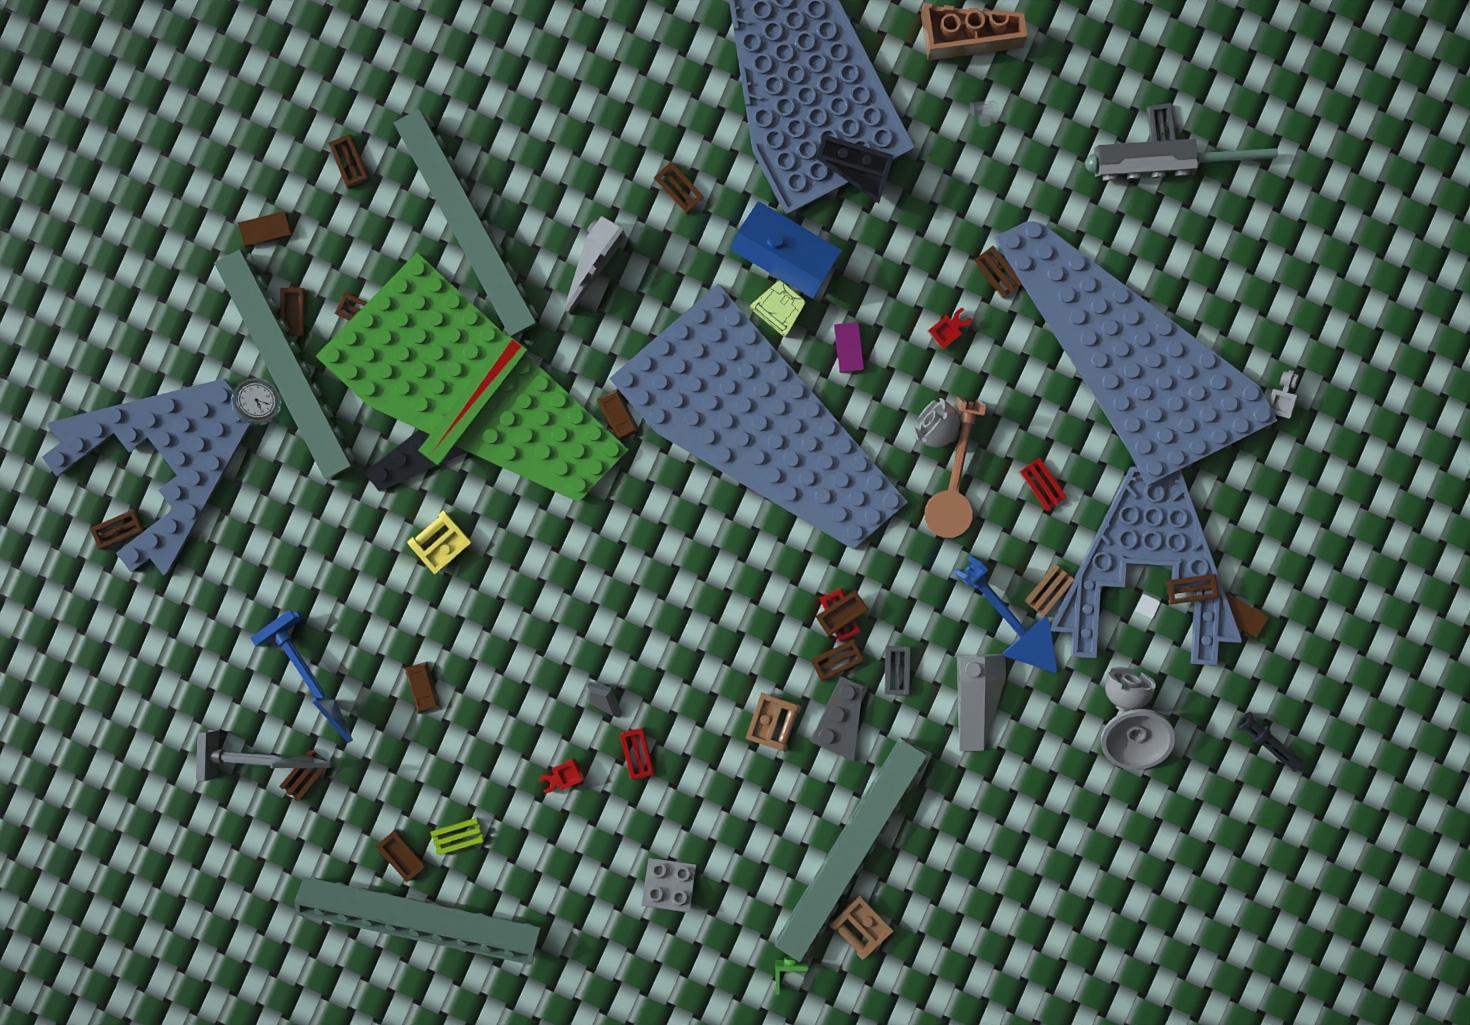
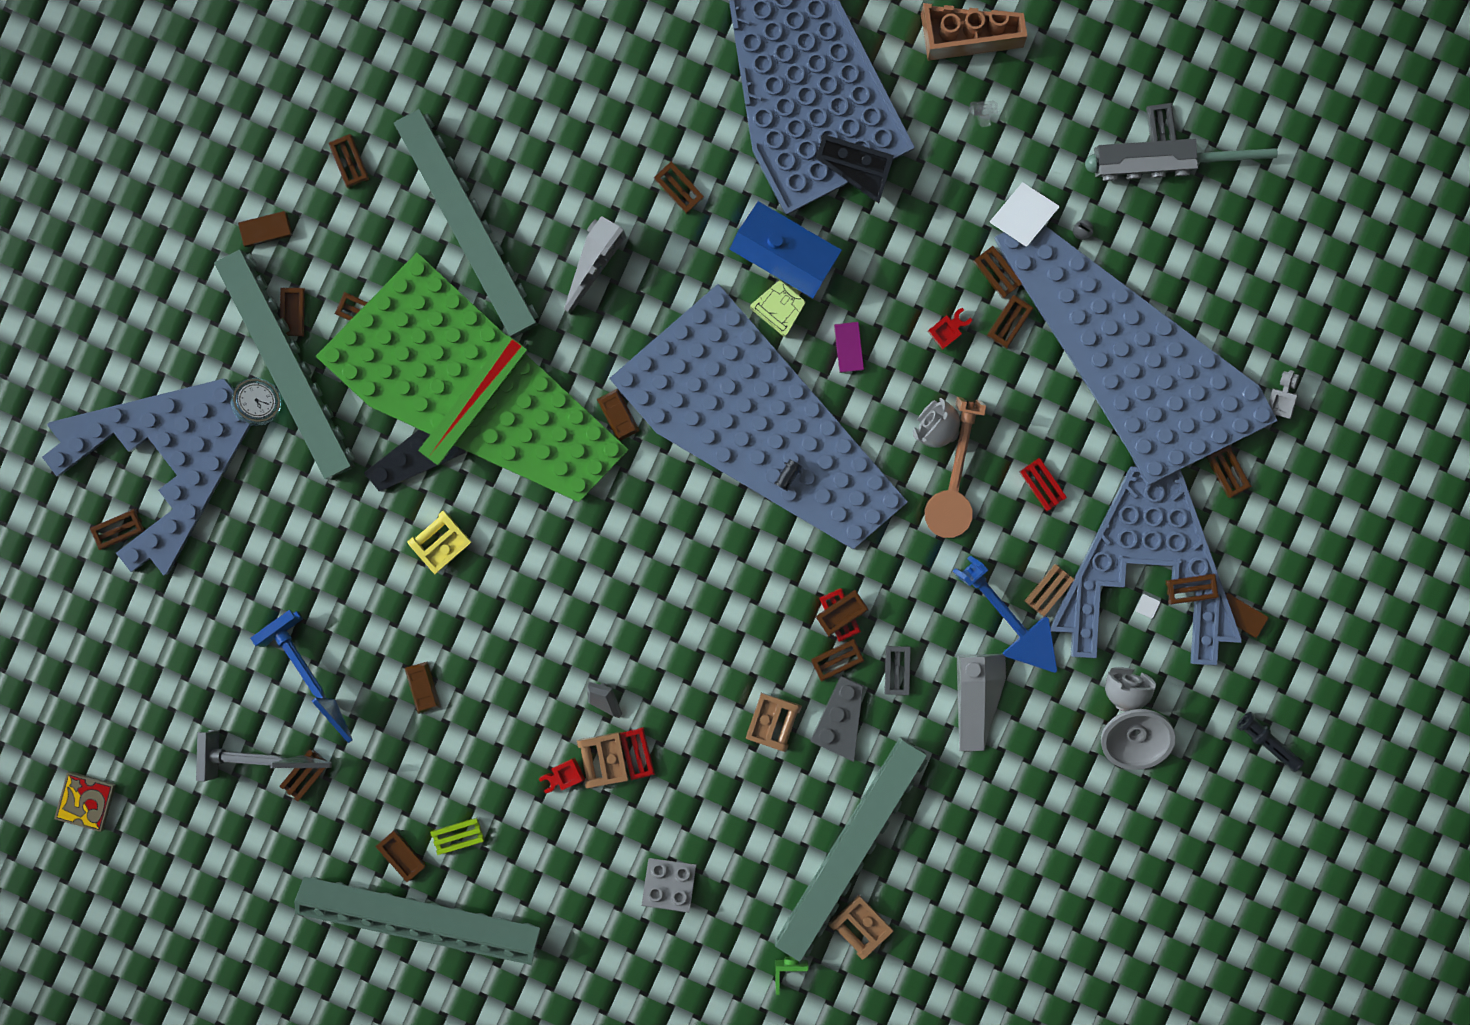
(85, 801): none -> tile
(610, 759): none -> medium nougat plate
(788, 474): none -> black pin
(998, 339): none -> reddish brown tile
(1024, 214): none -> white sticker
(1081, 233): none -> dark grey hinge
(1219, 474): none -> reddish brown tile

